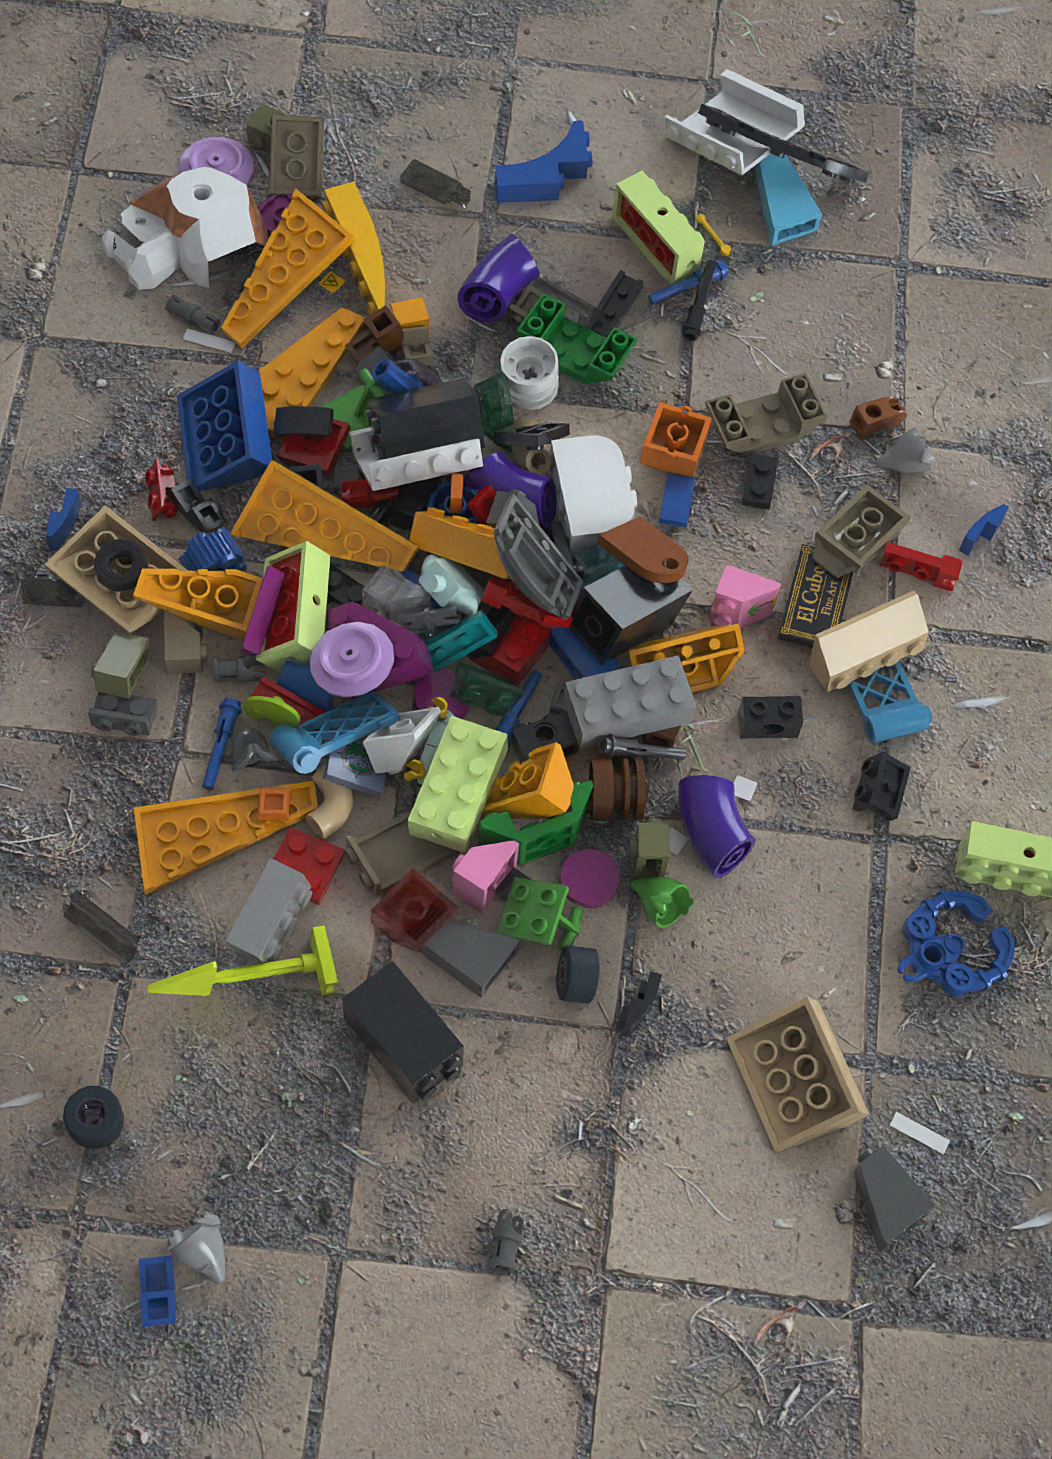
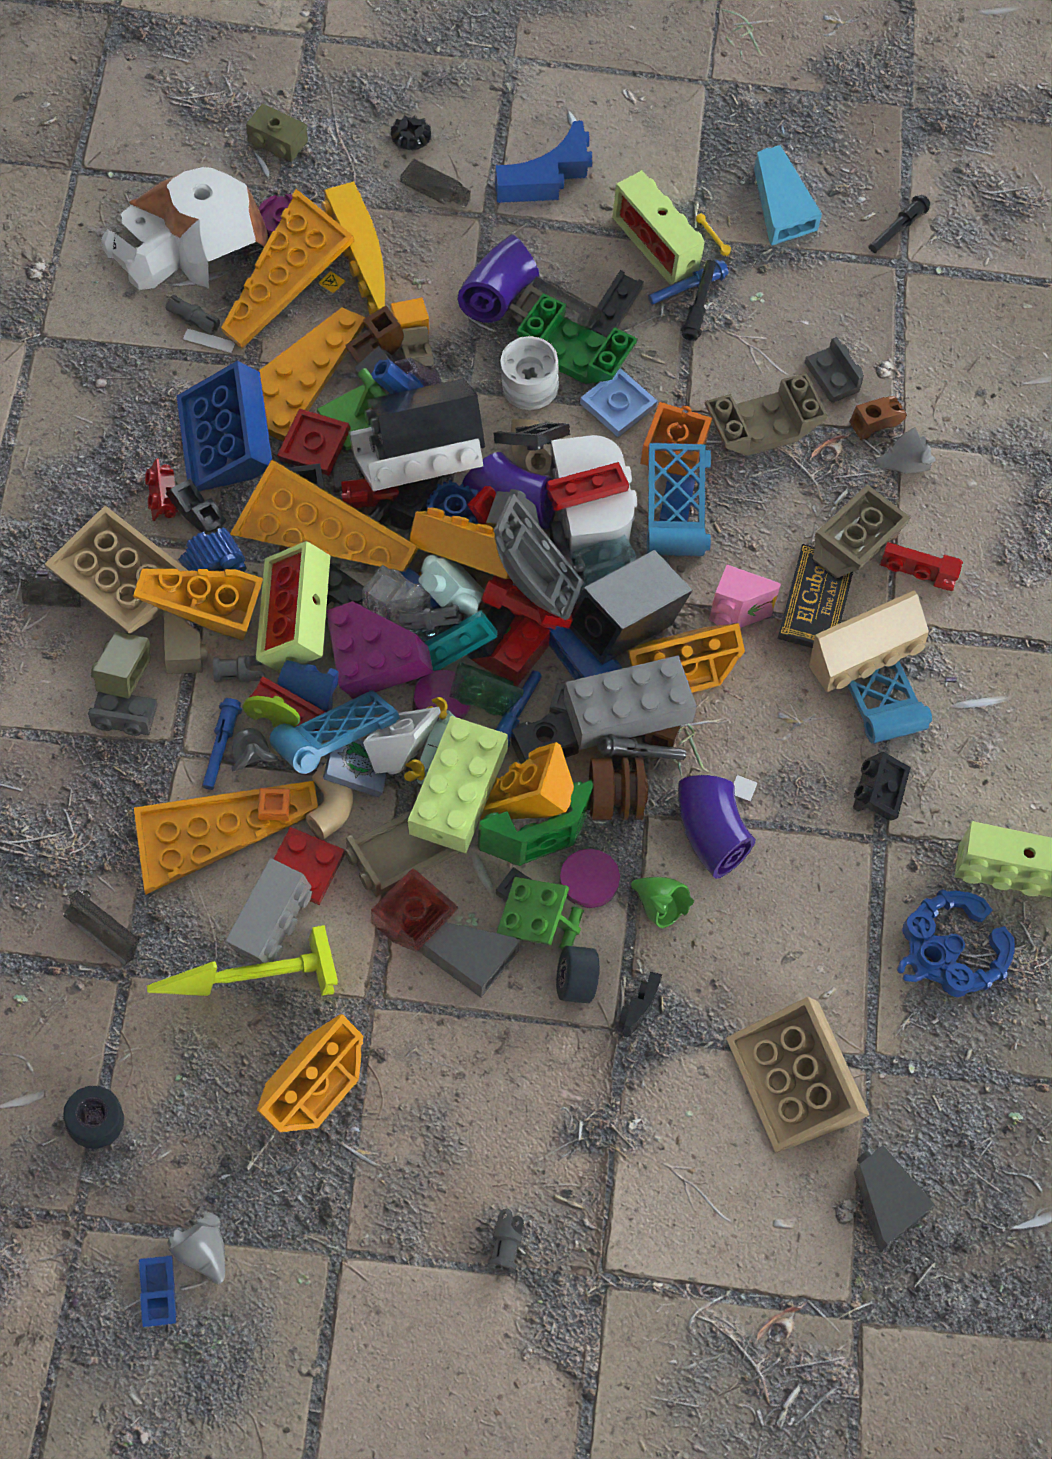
(62, 522): blue slope -> none
(115, 549): black tyre -> none
(220, 154): lavender piece -> none
(262, 612): magenta slope -> none
(296, 155): dark tan tile -> none
(304, 421): black slope -> none
(313, 1077): none -> light orange wedge
(352, 659): lavender piece -> none
(403, 1032): black brick -> none
(405, 139): none -> black gear
(456, 493): orange tile -> none
(482, 871): bright pink slope -> none
(495, 406): clear green bracket -> none
(587, 486): none -> red hinge
(618, 402): none -> light blue plate
(646, 551): dark orange tile -> none
(650, 849): olive brick -> none
(671, 536): none -> dark azure piece
(676, 841): white sticker -> none
(748, 103): white panel -> none
(760, 481): black plate -> none
(770, 717): black brick -> none
(780, 147): black plate -> none
(835, 371): none -> dark grey bracket
(919, 205): none -> black pin
(919, 1132): white sticker -> none
(984, 527): blue slope -> none

